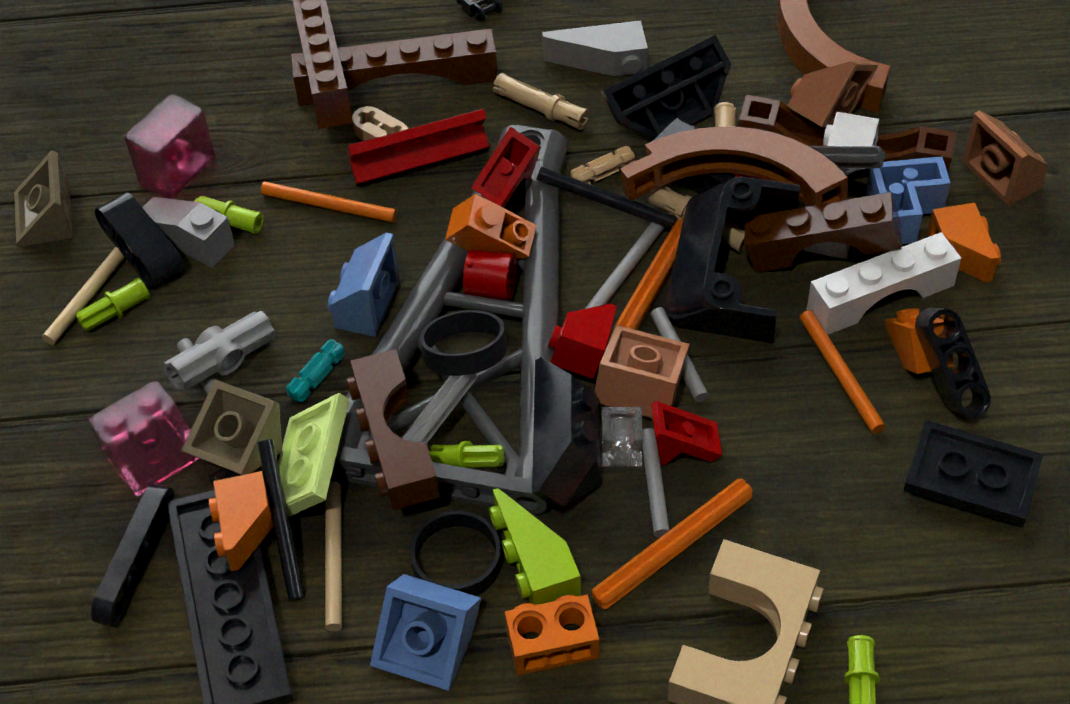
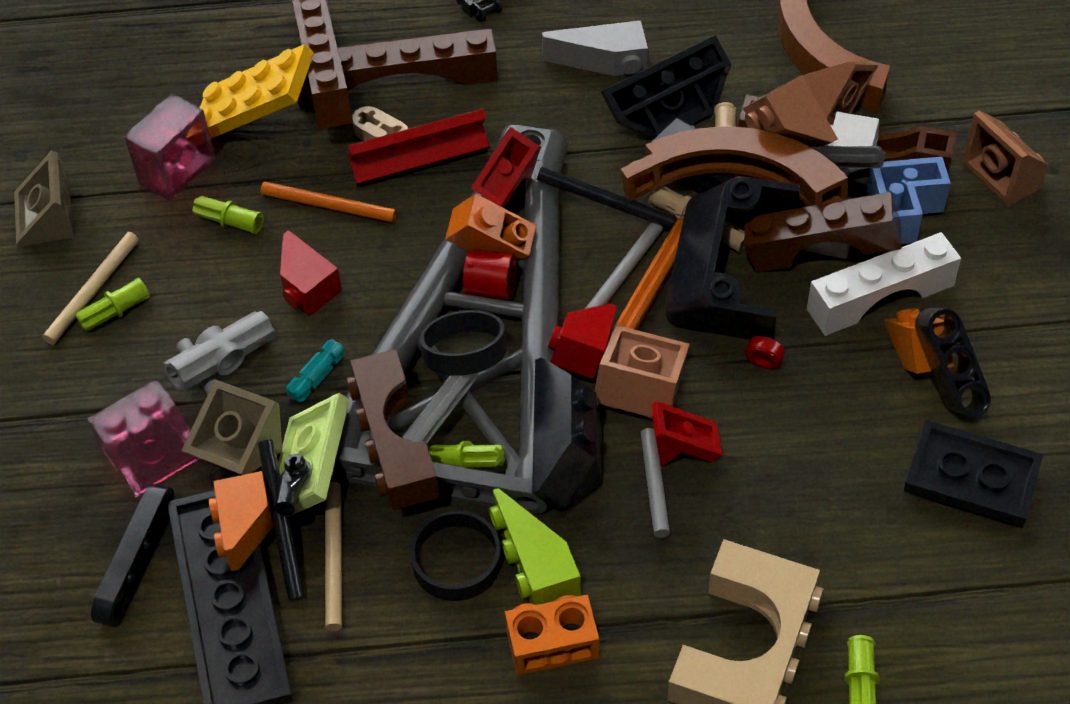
(139, 240): black beam -> none
(192, 228): light grey slope -> none
(256, 91): none -> yellow plate
(290, 483): none -> black arm
(306, 276): none -> slope
(366, 287): medium blue slope -> none
(424, 631): medium blue slope -> none
(551, 105): tan pin -> none
(604, 165): tan axle -> none
(622, 436): clear brick -> none
(671, 544): orange axle -> none
(689, 372): light grey bar -> none
(765, 352): none -> red tile
(791, 113): none -> nougat slope
(842, 372): orange bar -> none
(969, 237): orange slope -> none

